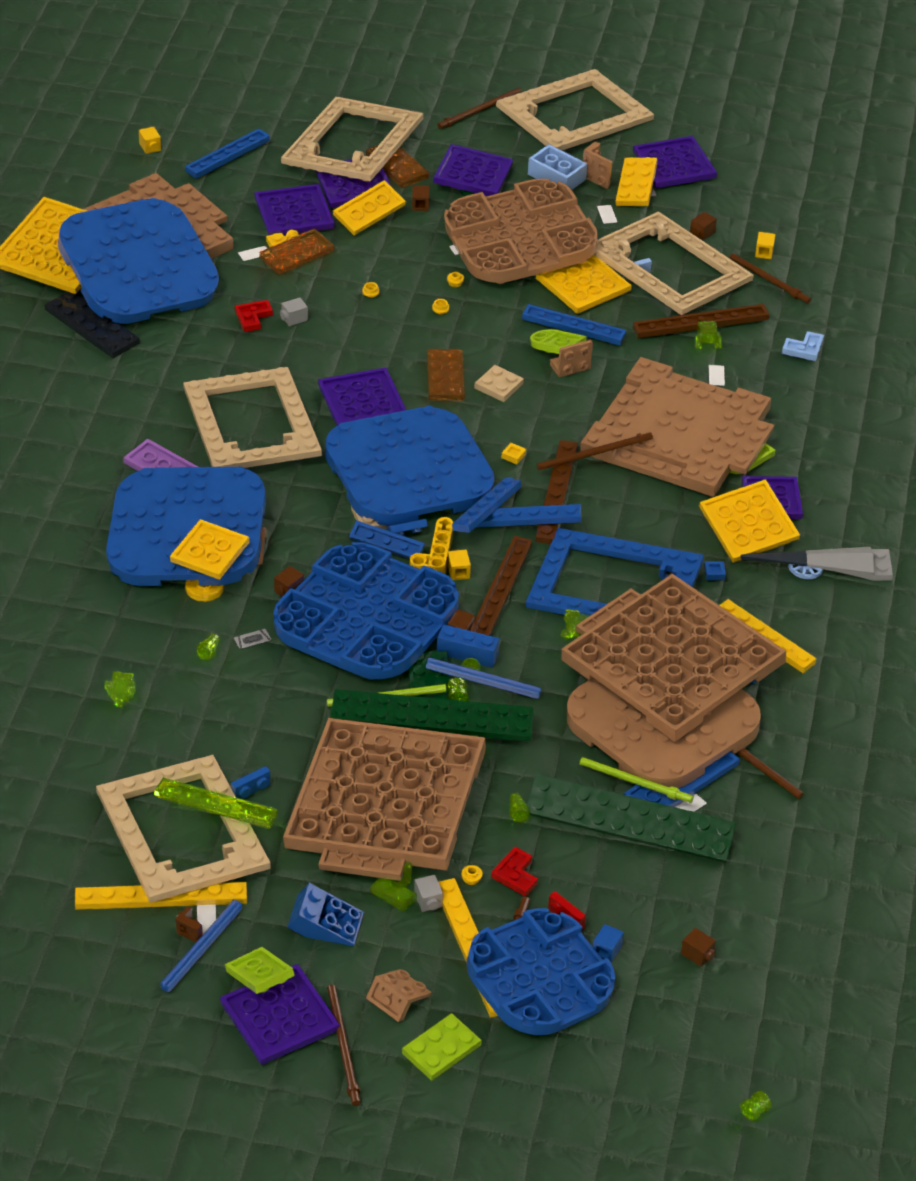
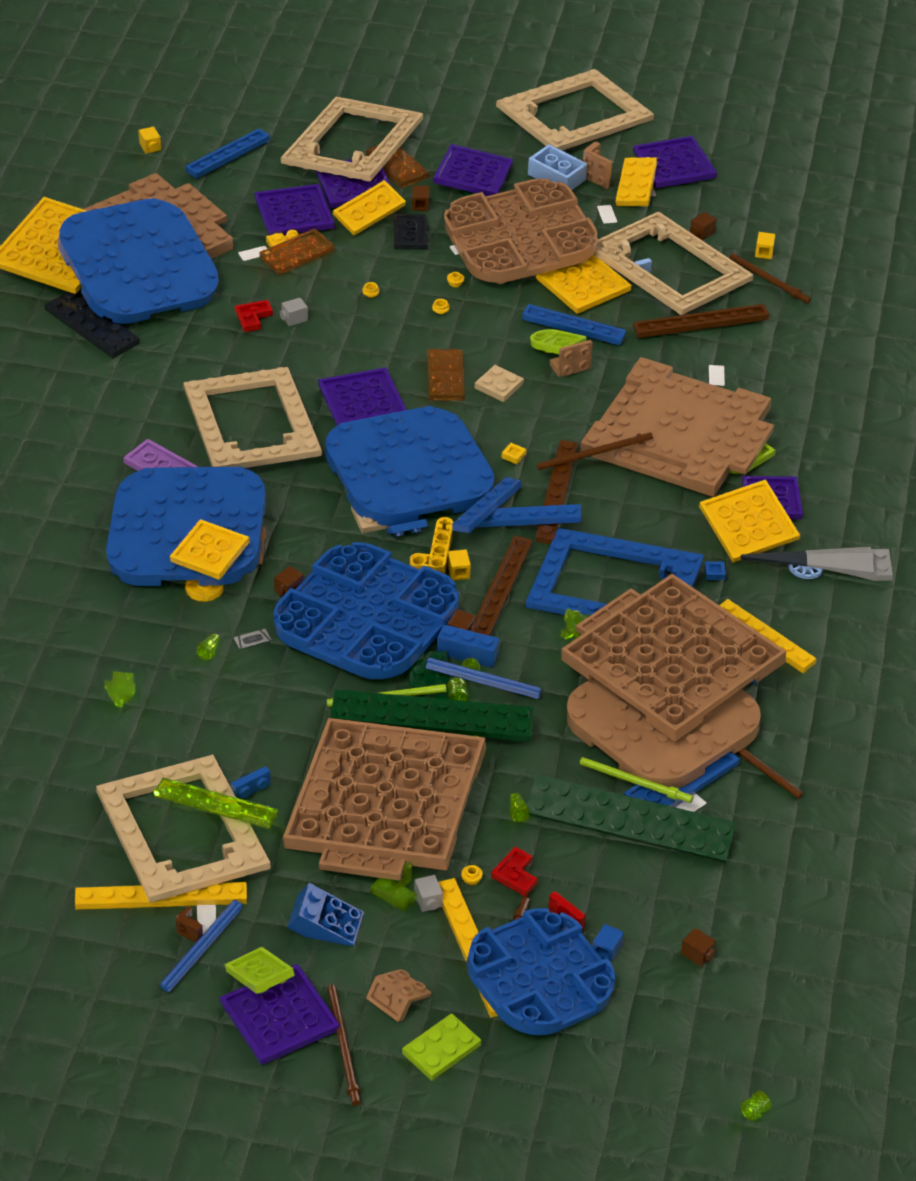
(387, 540): blue plate -> none
(410, 231): none -> black tile
(449, 121): reddish brown bar -> none
(708, 334): clear neon green piece -> none
(804, 349): light blue plate -> none

